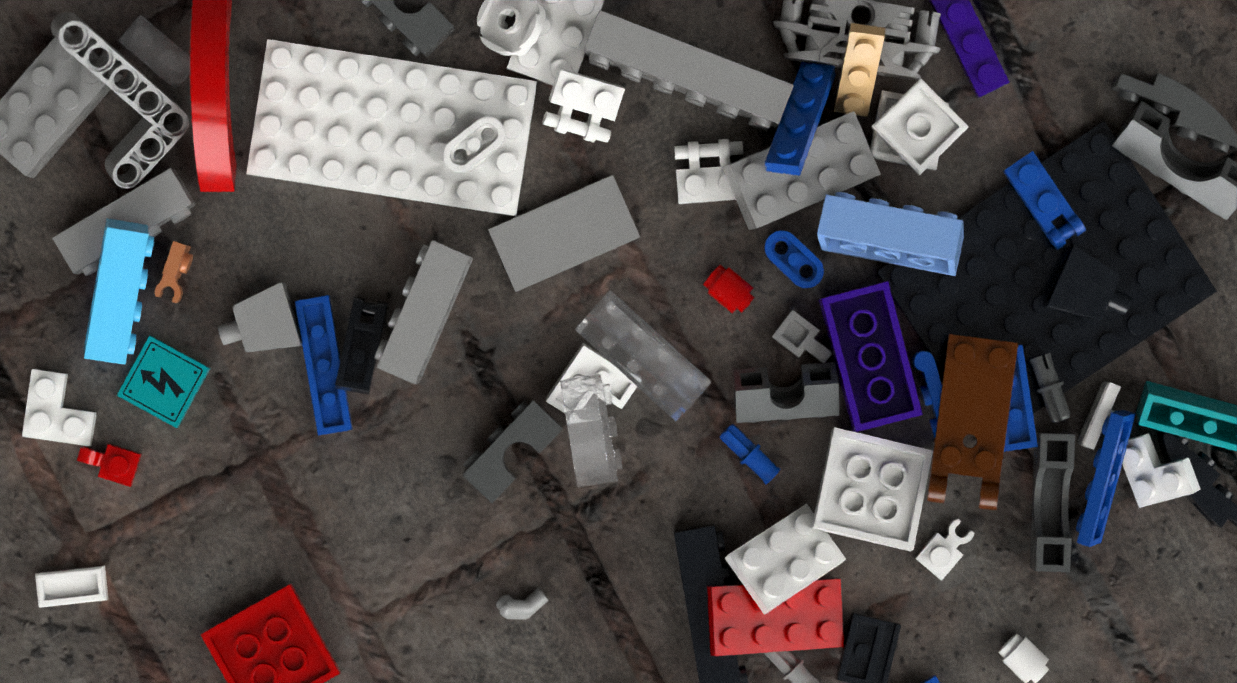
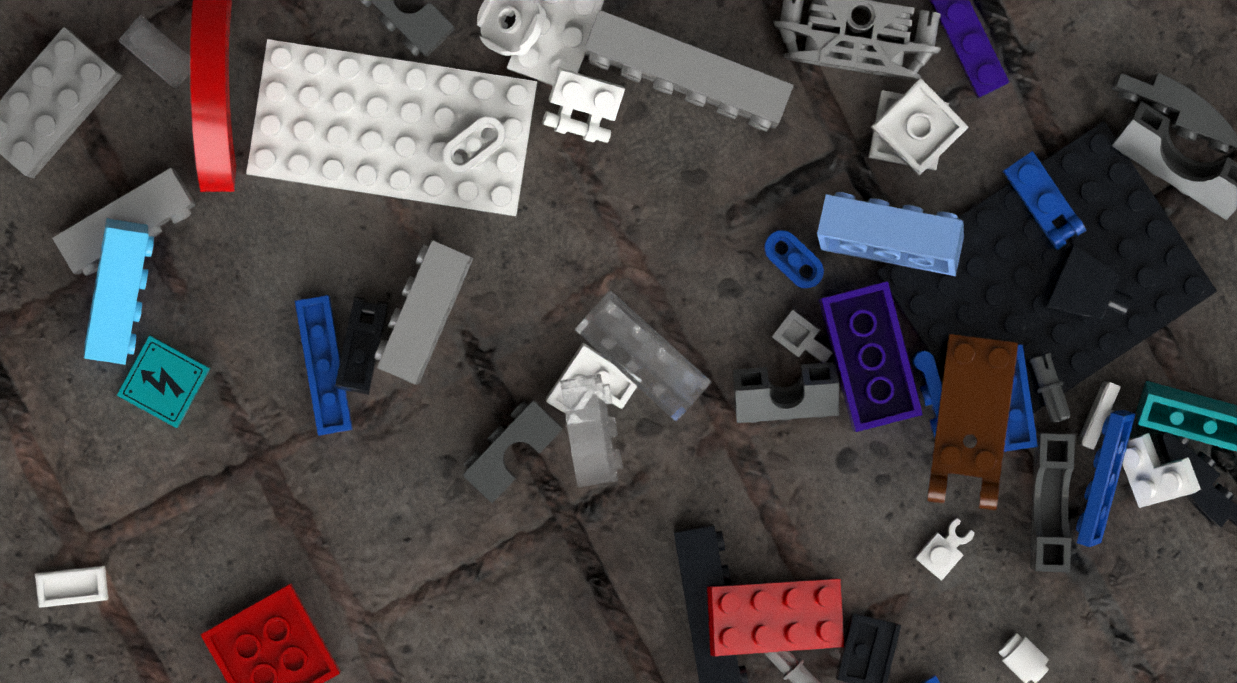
(48, 418): white plate -> none
(115, 464): red plate -> none
(129, 90): light grey beam -> none
(177, 263): nougat plate -> none
(264, 322): light grey torso -> none
(521, 609): light grey arm -> none
(564, 233): light grey tile -> none
(707, 183): white plate -> none
(729, 289): red brick -> none
(749, 453): blue axle -> none
(784, 559): white plate -> none
(800, 118): blue plate -> none
(834, 163): light grey brick -> none
(859, 69): tan plate -> none
(872, 489): white plate -> none

